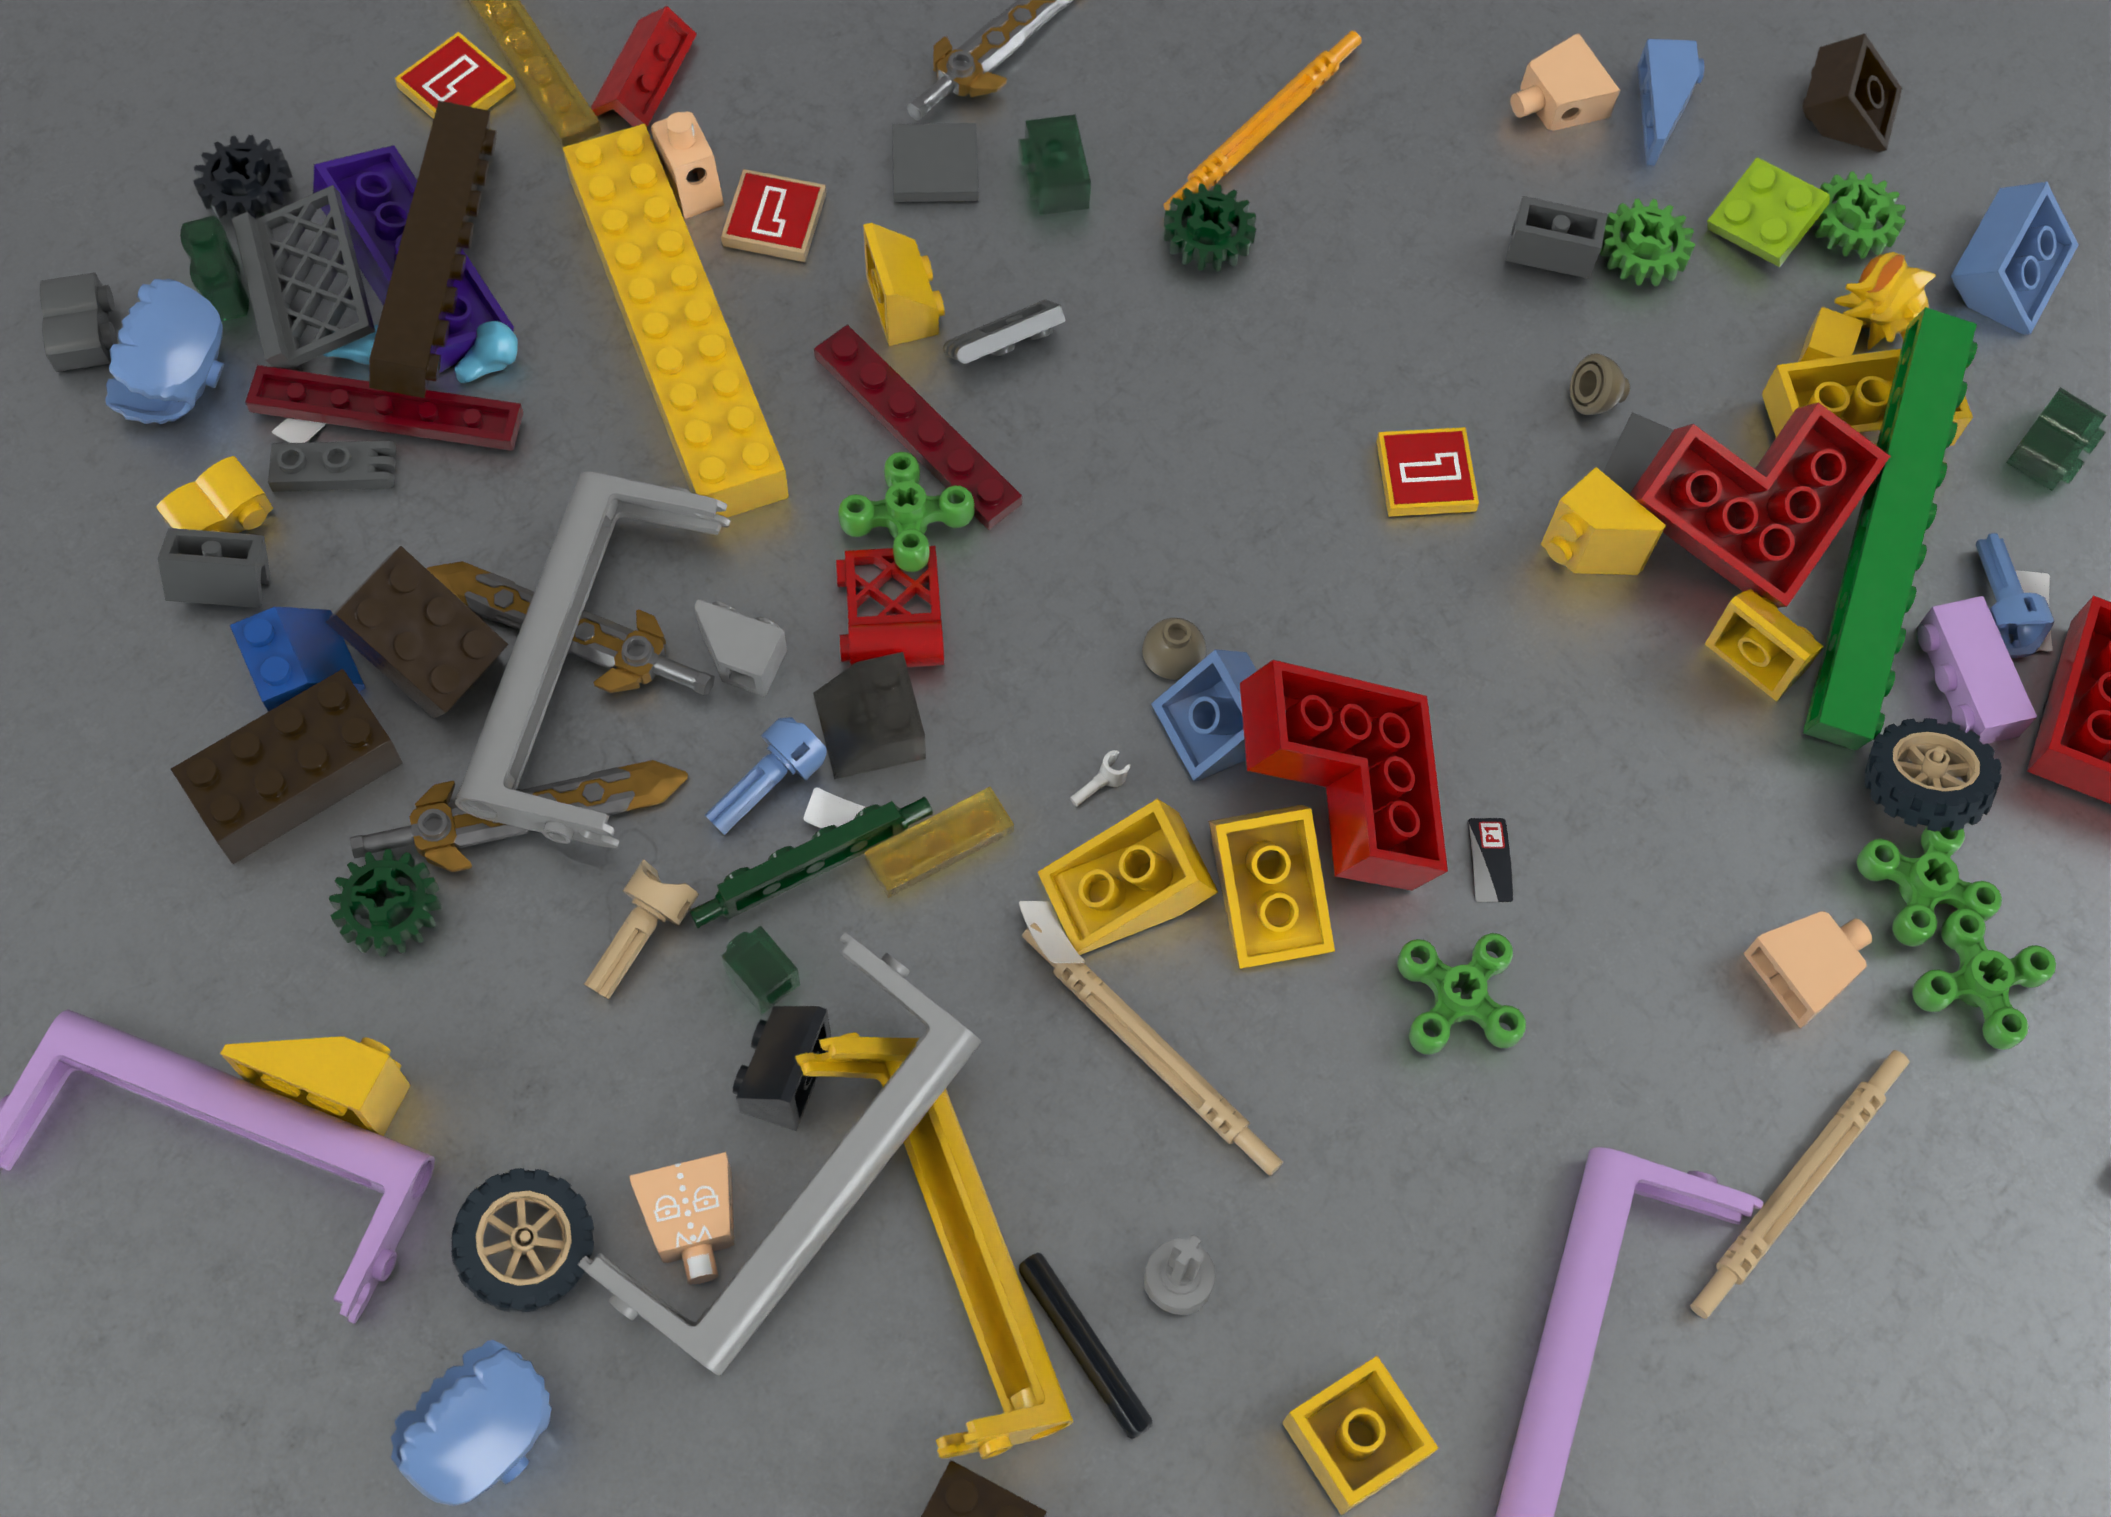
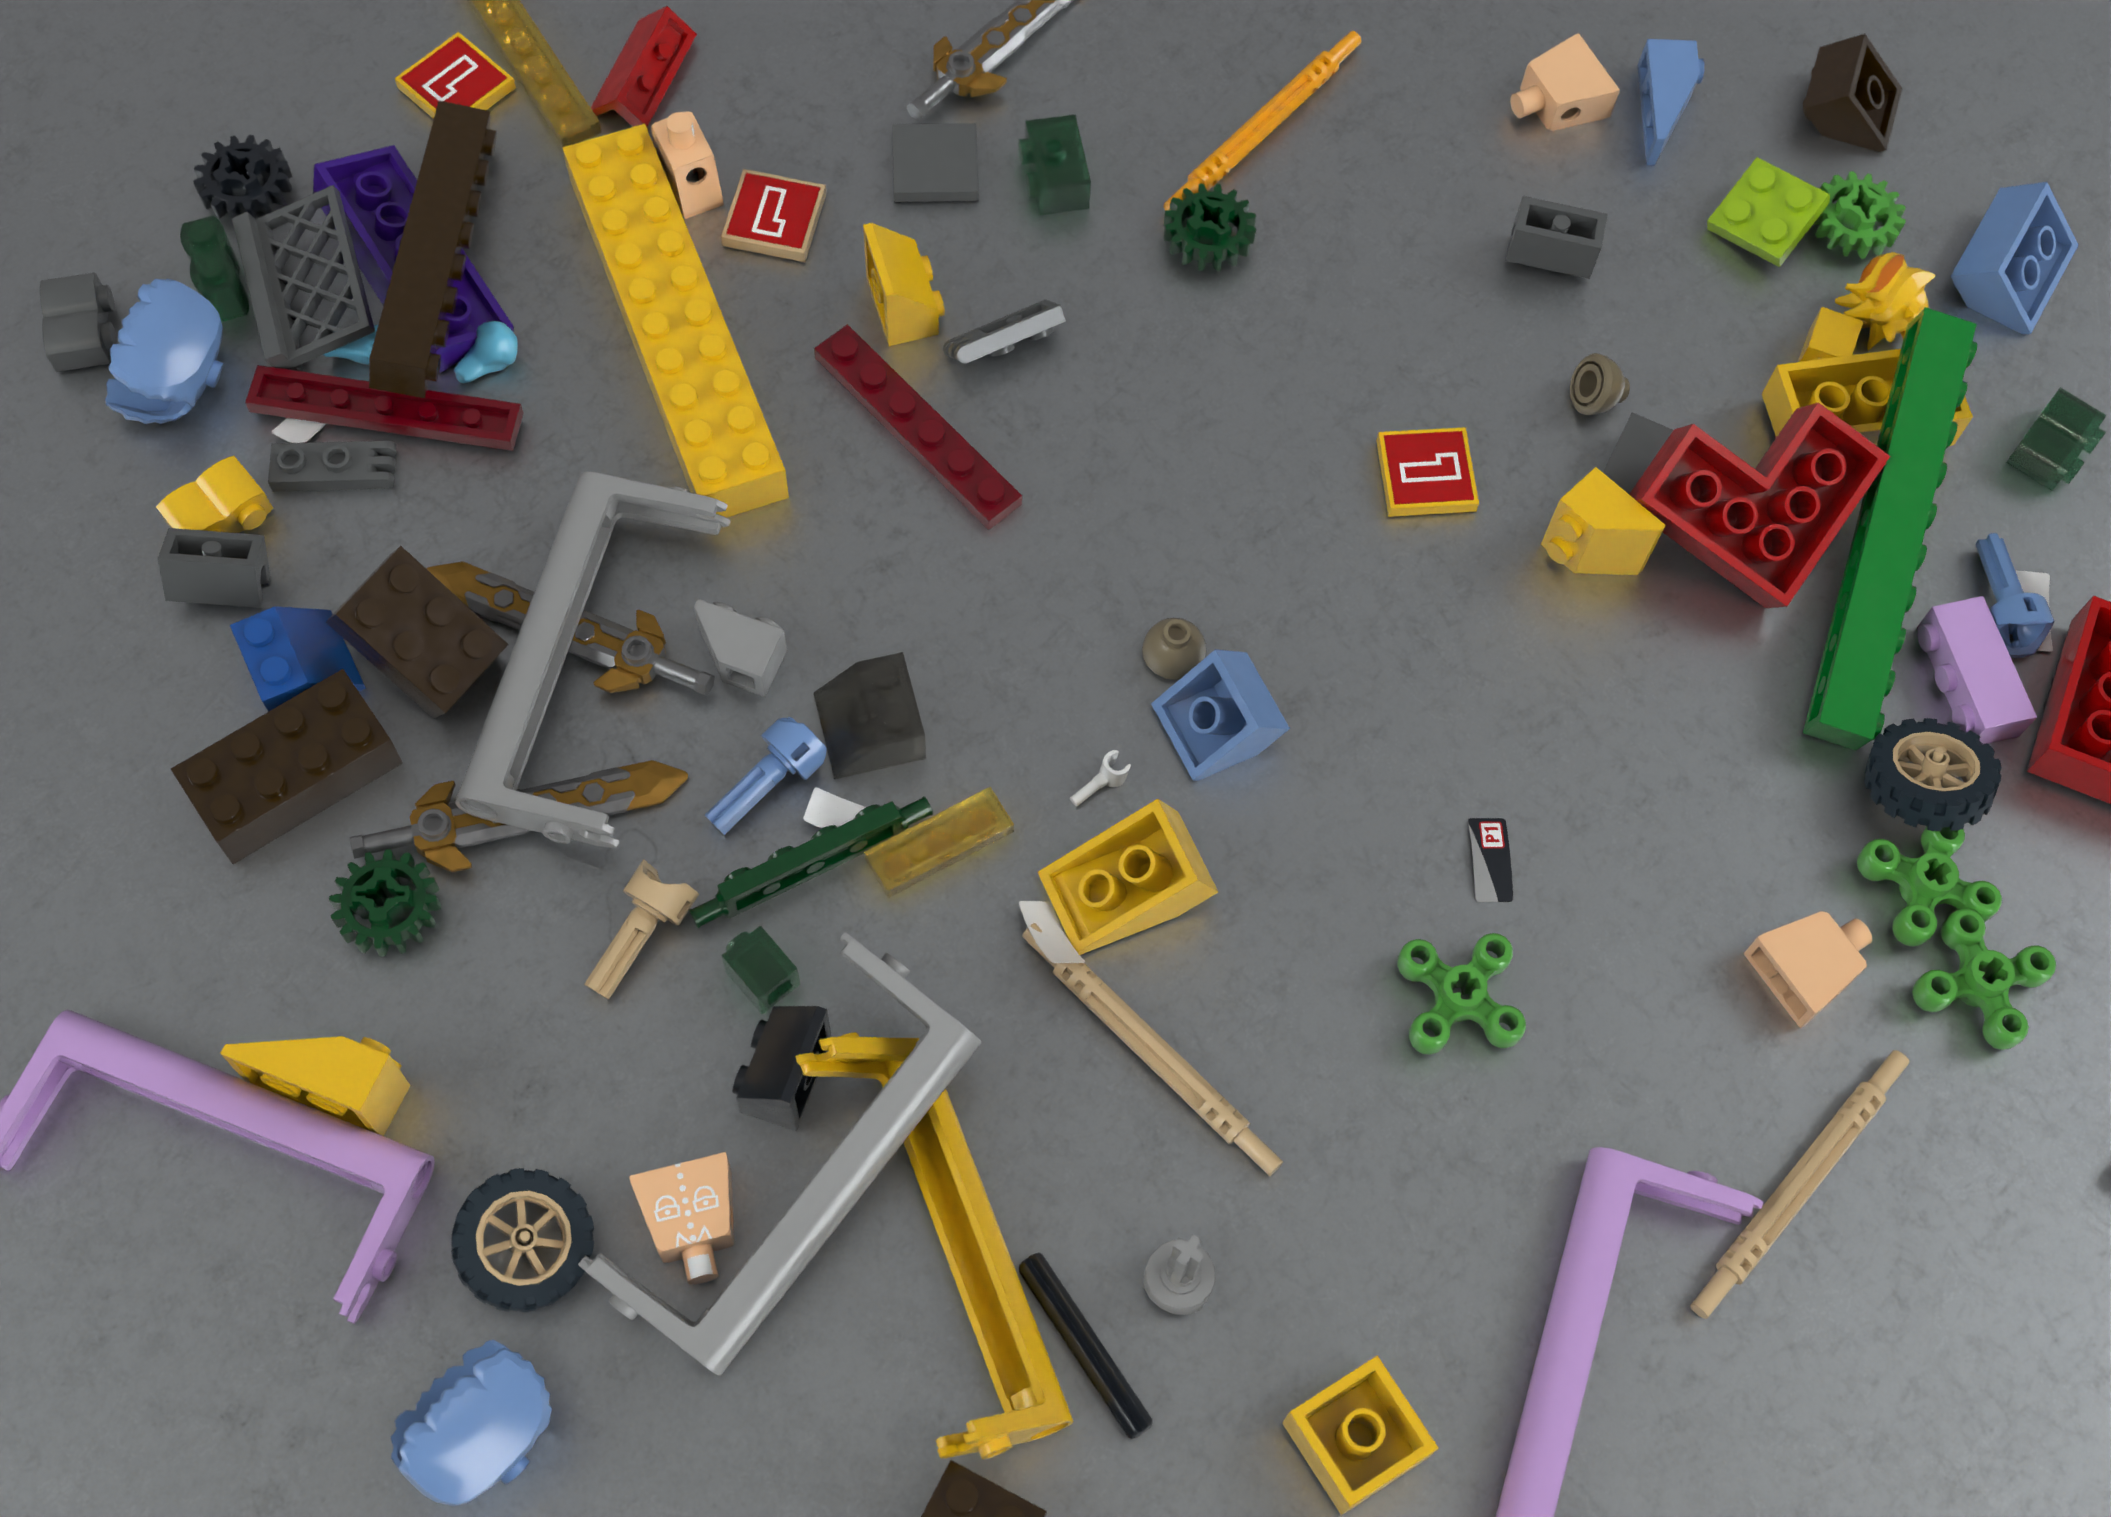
(886, 634): red piece -> none
(906, 511): bright green gear -> none
(1272, 885): yellow slope -> none
(1370, 754): red brick -> none
(1647, 242): bright green gear -> none
(1763, 643): yellow slope -> none

